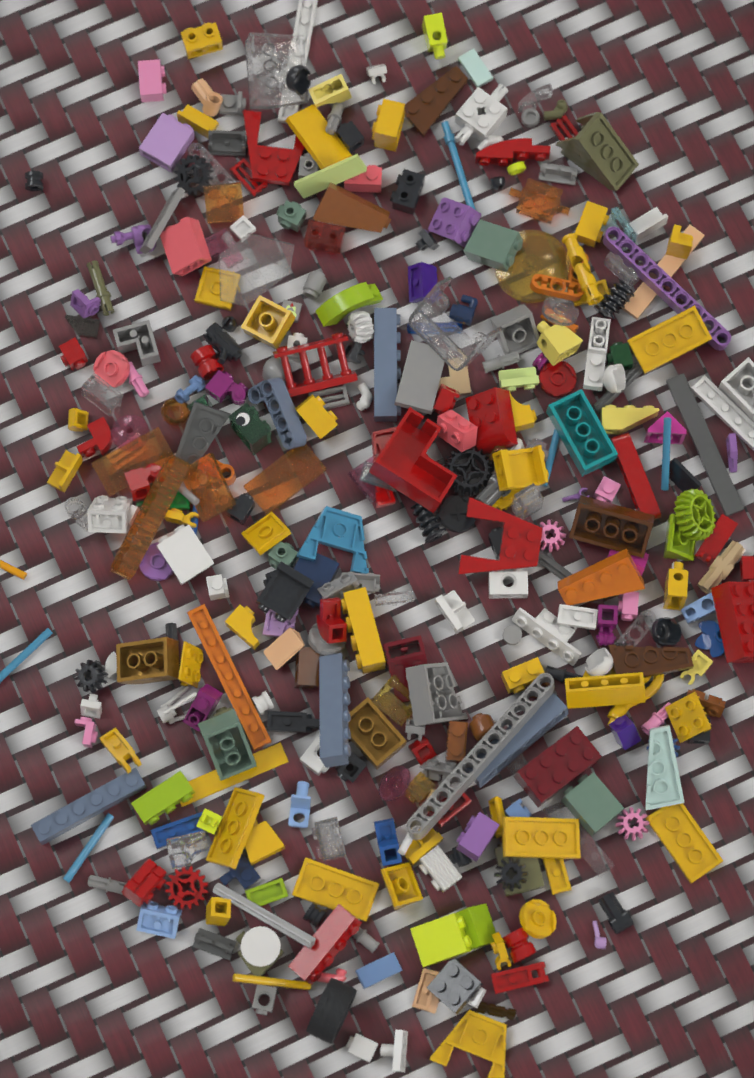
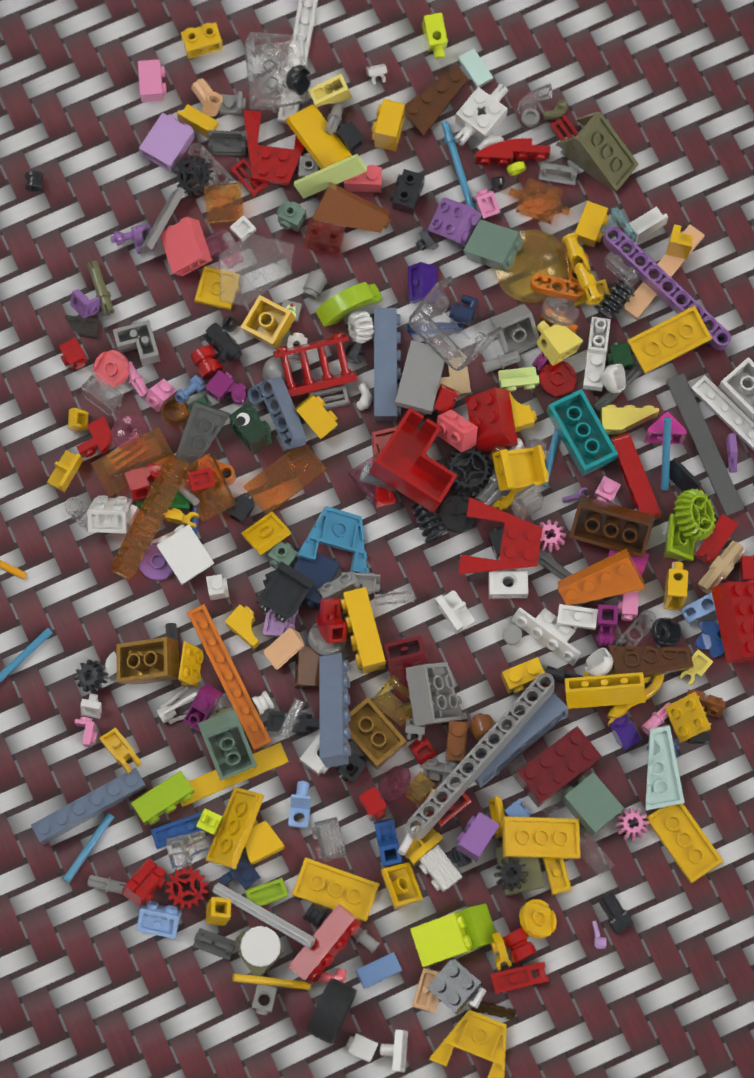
(159, 394): none -> bright pink bracket
(200, 480): none -> red bracket
(291, 718): none -> clear pin
(373, 804): none -> red brick
(486, 203): none -> bright pink bracket

